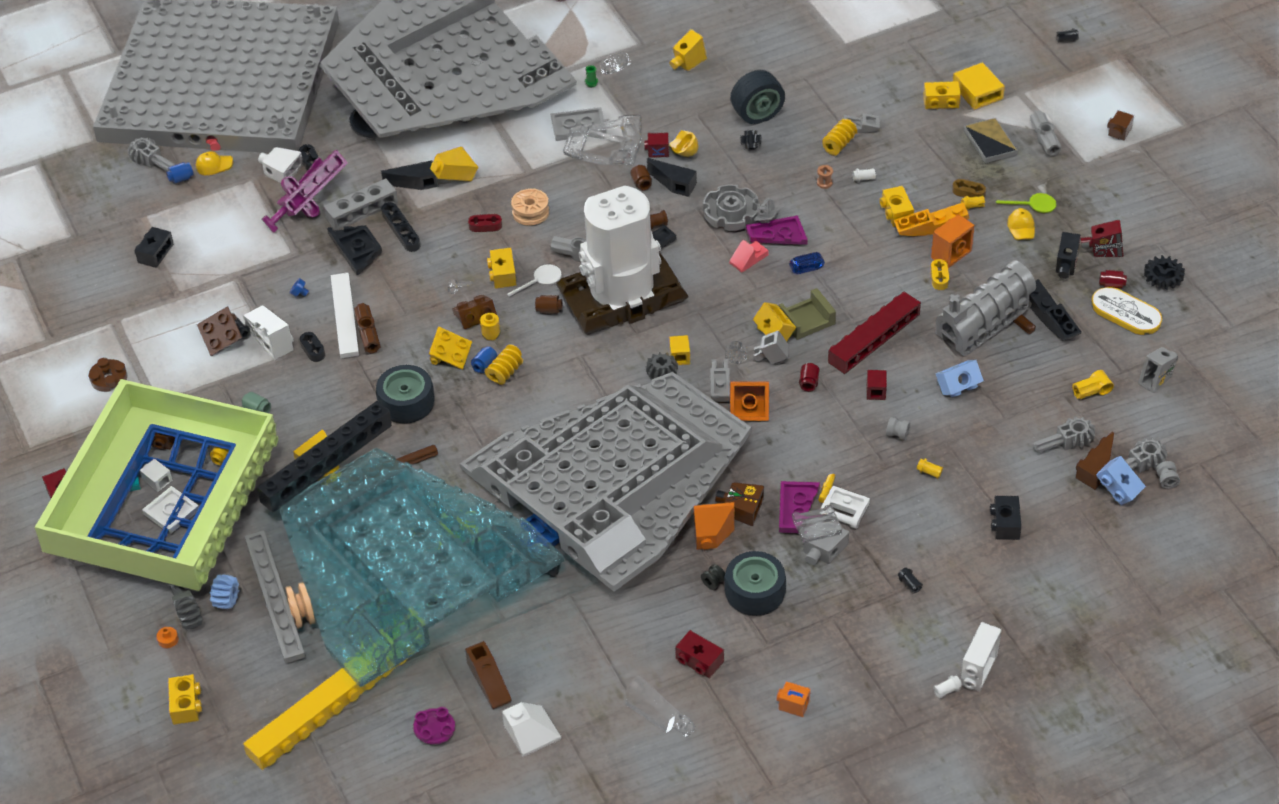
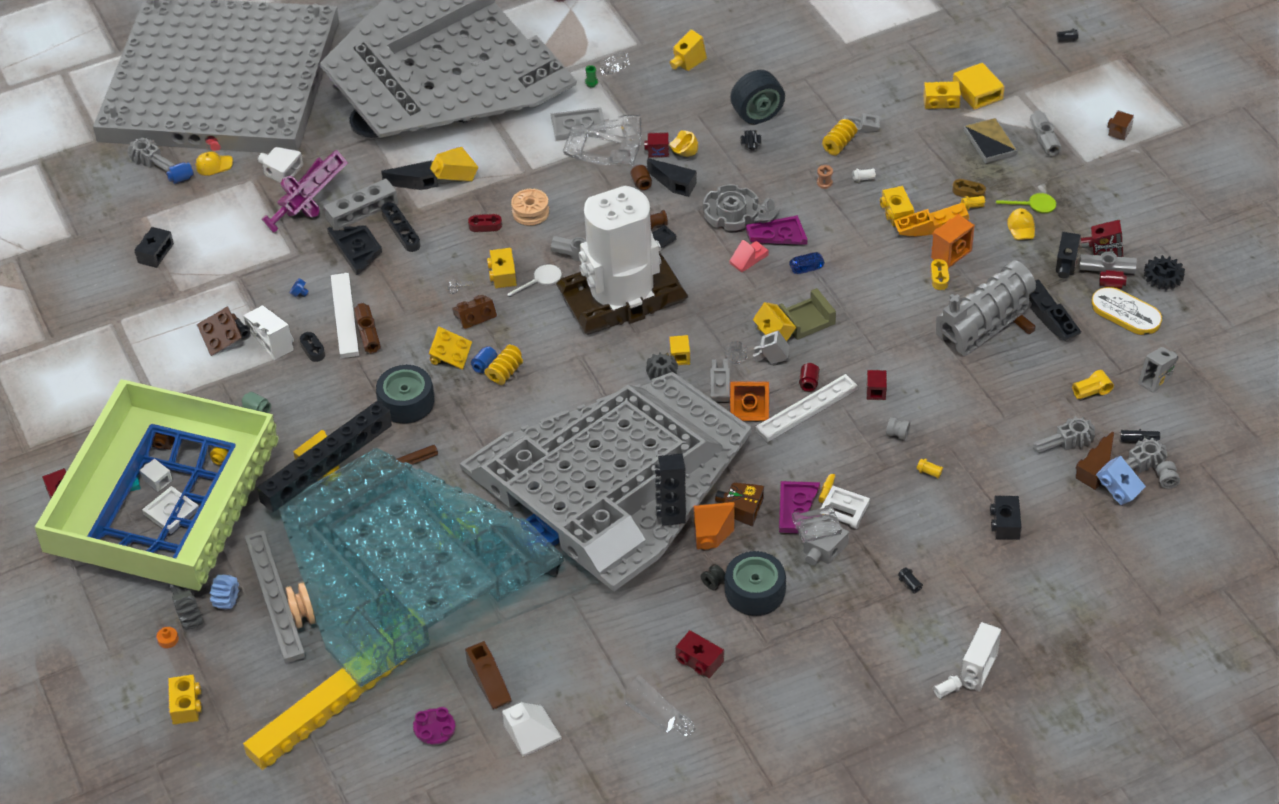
(103, 367): reddish brown plate -> none
(307, 158): black beam -> none
(490, 326): yellow brick -> none
(548, 304): reddish brown brick -> none
(671, 489): none -> black brick
(793, 699): orange brick -> none
(806, 408): none -> white tile
(874, 332): dark red brick -> none
(970, 376): light blue brick -> none
(1107, 261): none -> light grey piece
(1138, 435): none -> black axle

